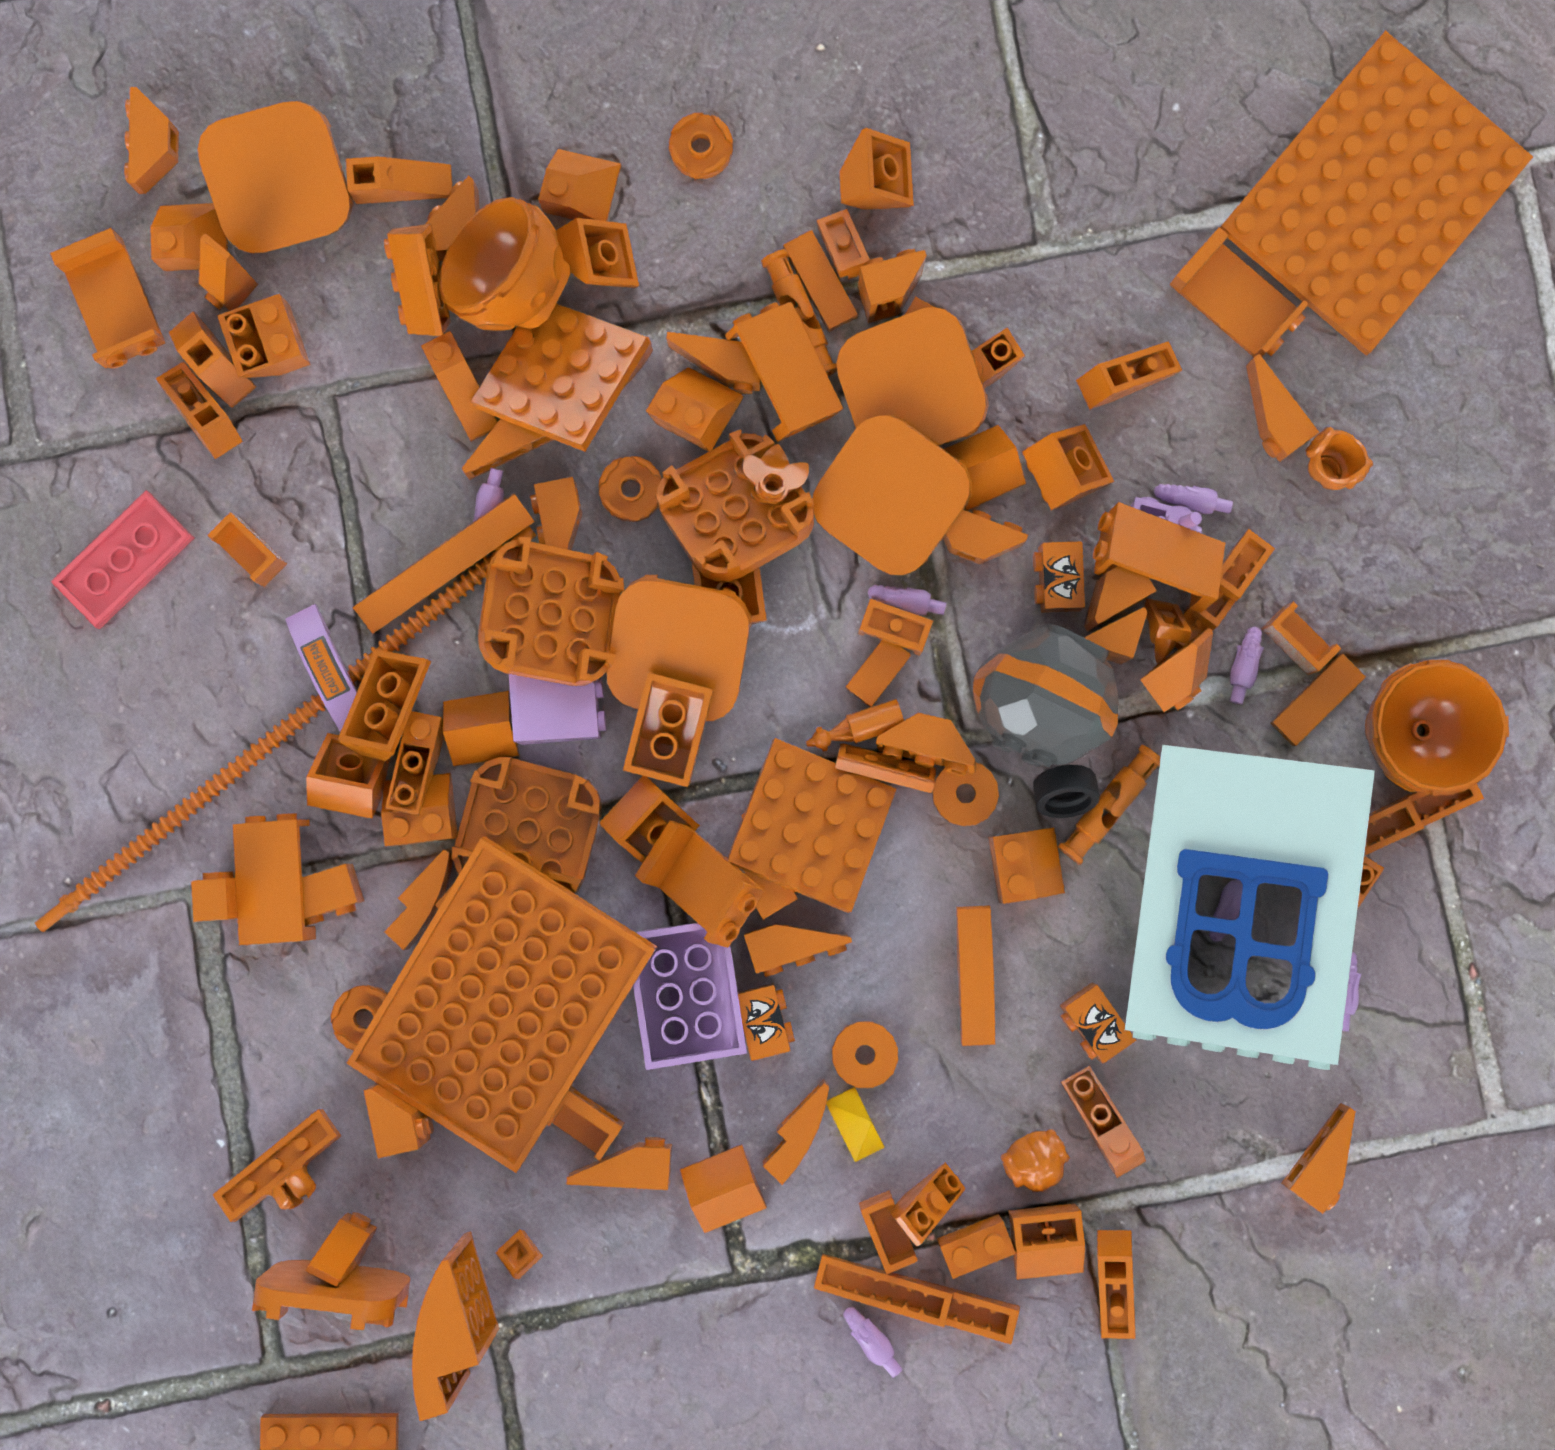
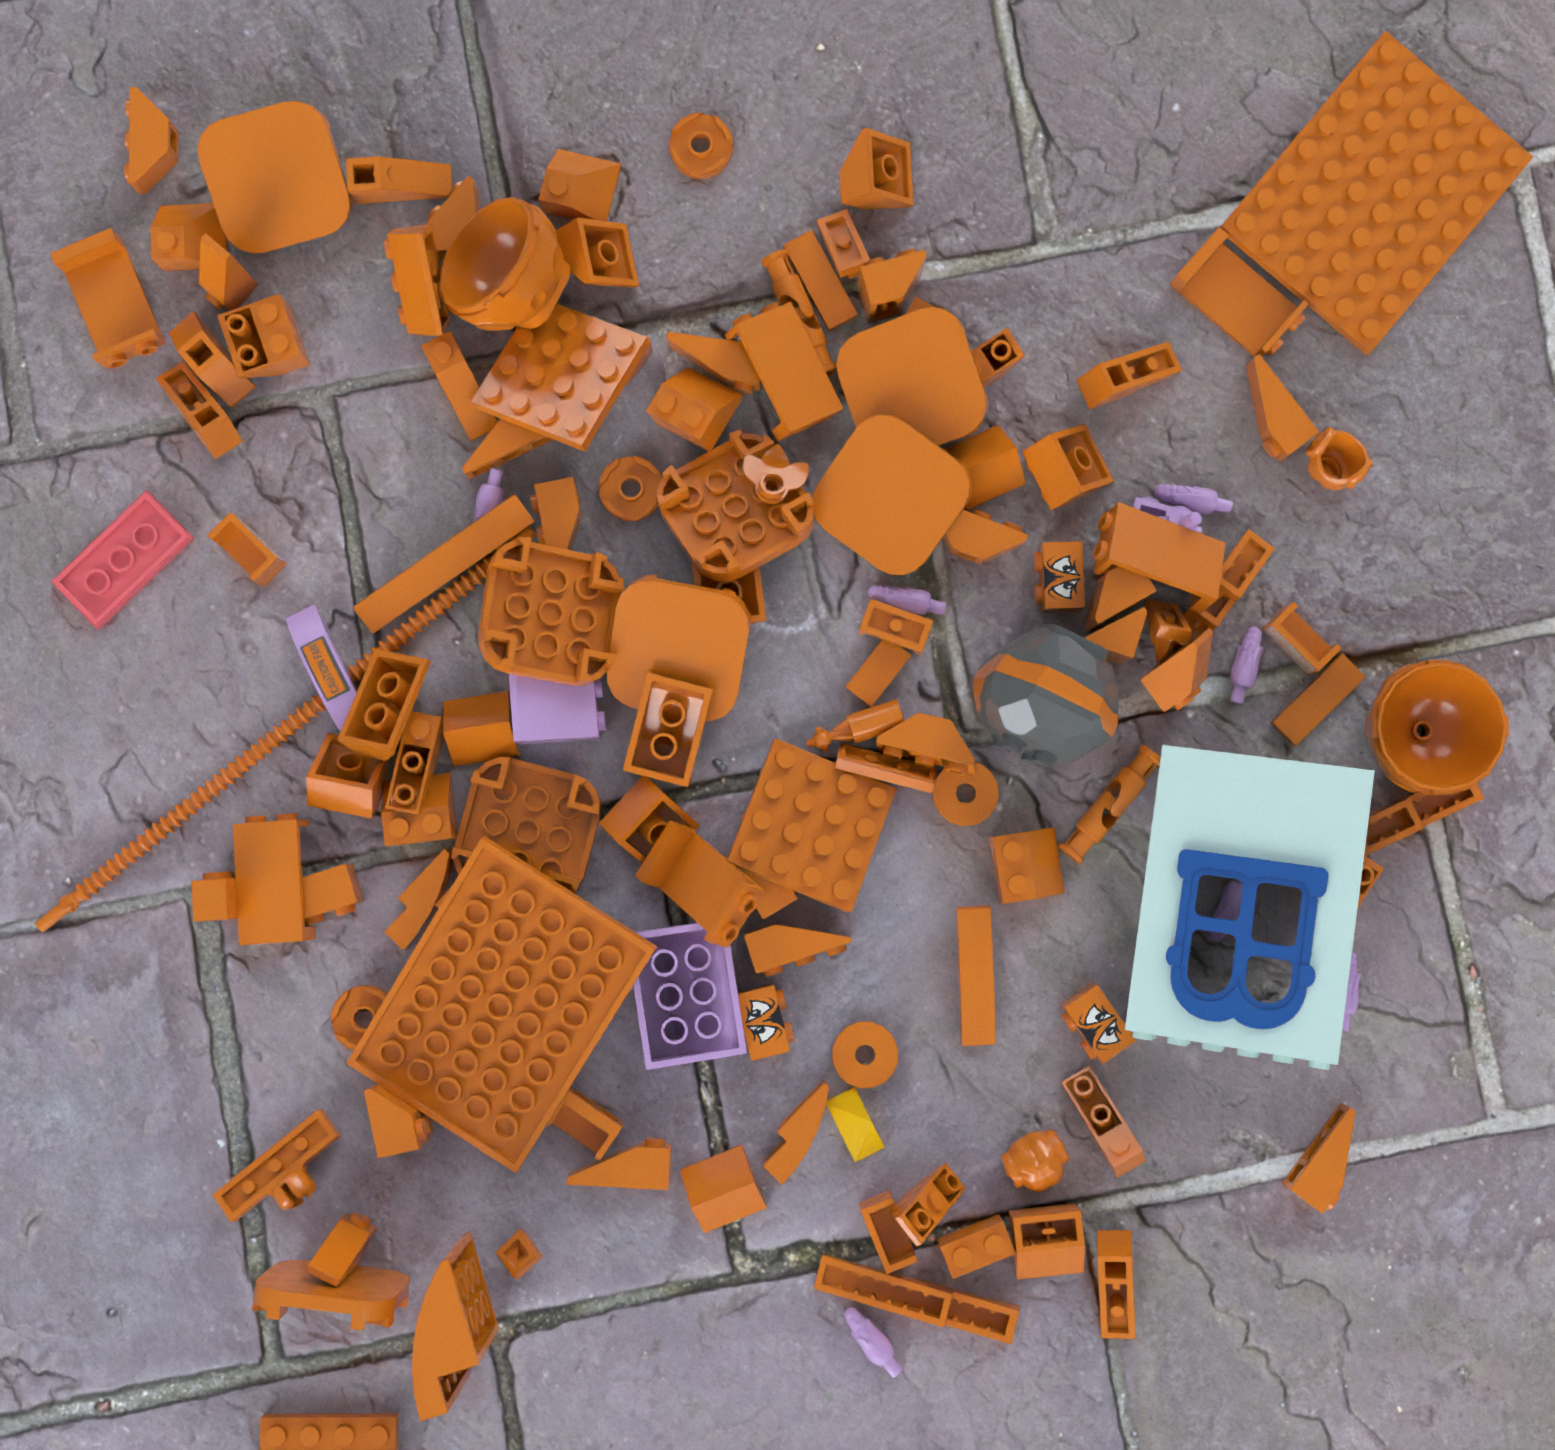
(1066, 791): black tyre -> none

